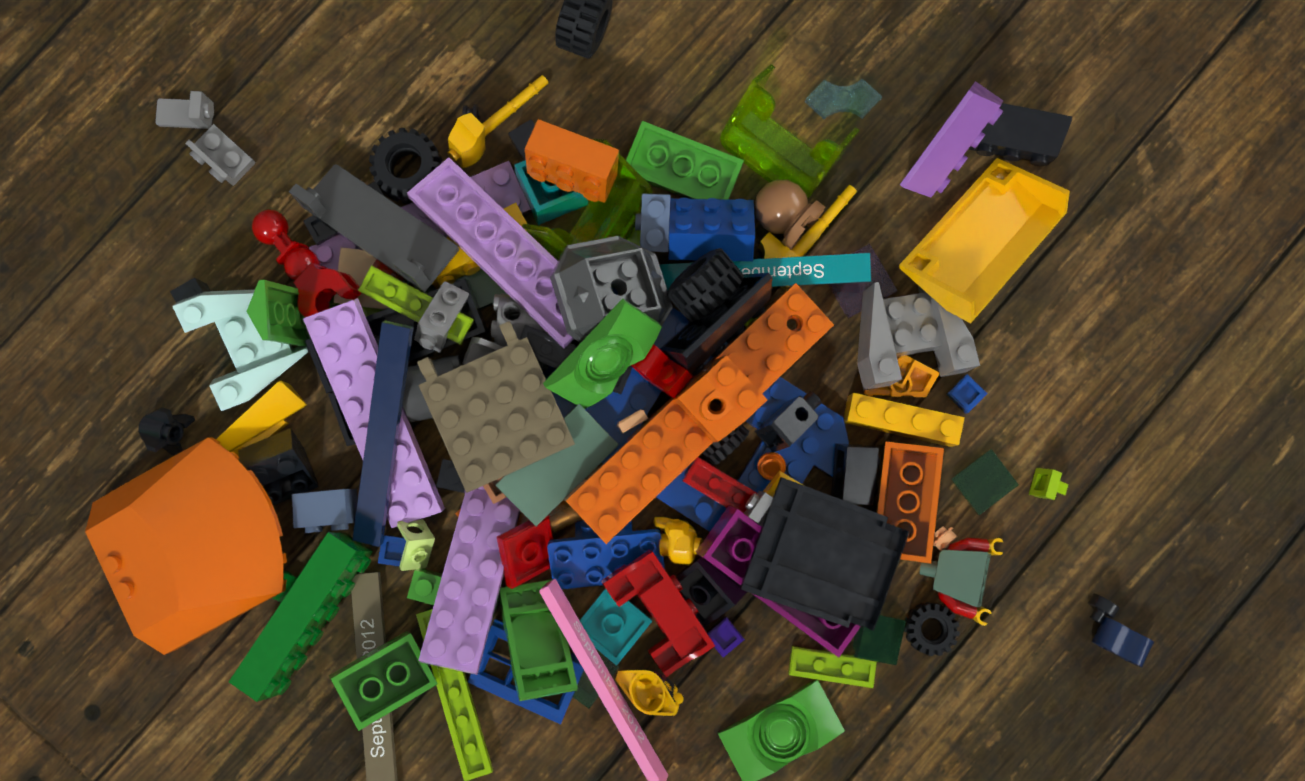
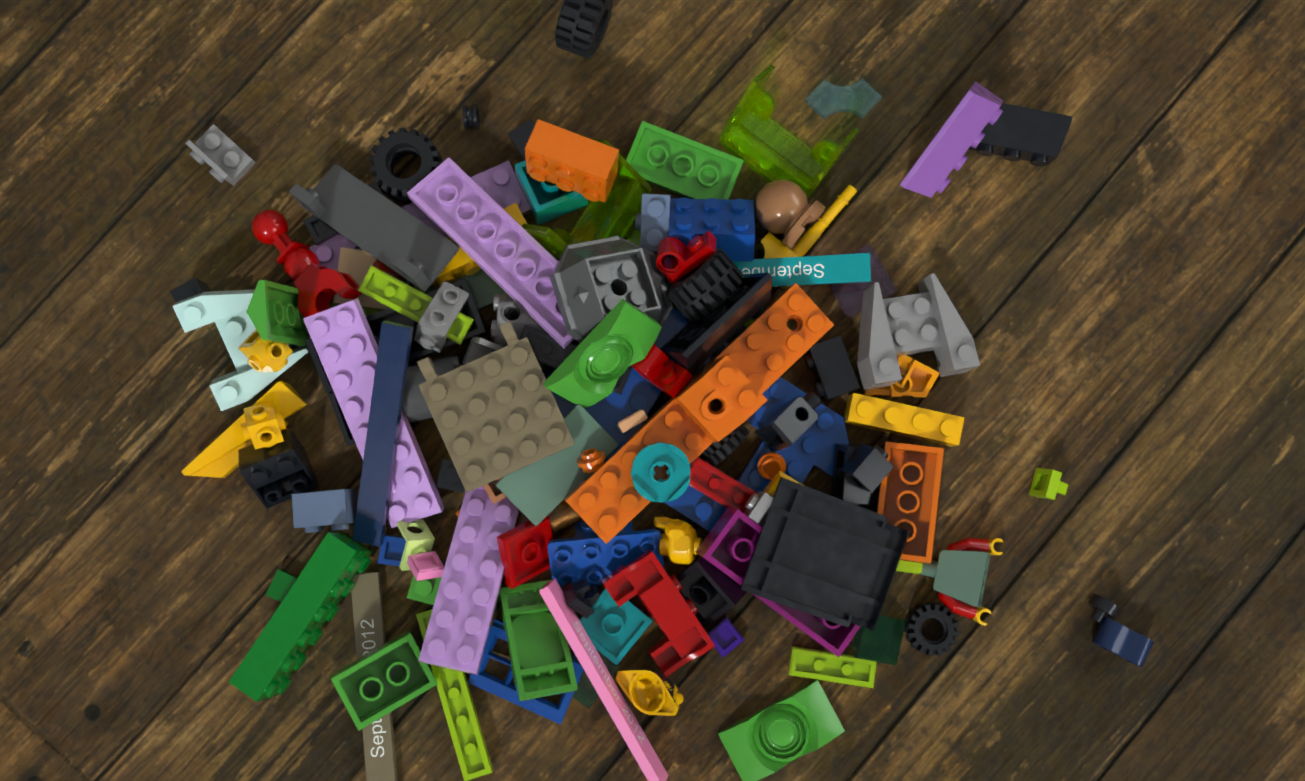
(164, 430): black brick -> none
(185, 113): light grey bracket -> none
(188, 545): orange windscreen -> none
(263, 425): none -> yellow brick
(265, 355): none -> yellow brick
(425, 565): none -> bright pink tile
(469, 134): yellow piece -> none
(579, 598): none -> black tile
(591, 460): none -> orange plate
(660, 489): none -> teal plate
(685, 257): none -> red plate
(831, 369): none -> black brick
(867, 467): none -> black brick
(909, 566): none -> lime tile
(944, 537): light nougat plate -> none
(966, 394): blue tile -> none
(984, 482): clear green piece -> none
(985, 238): yellow slope -> none

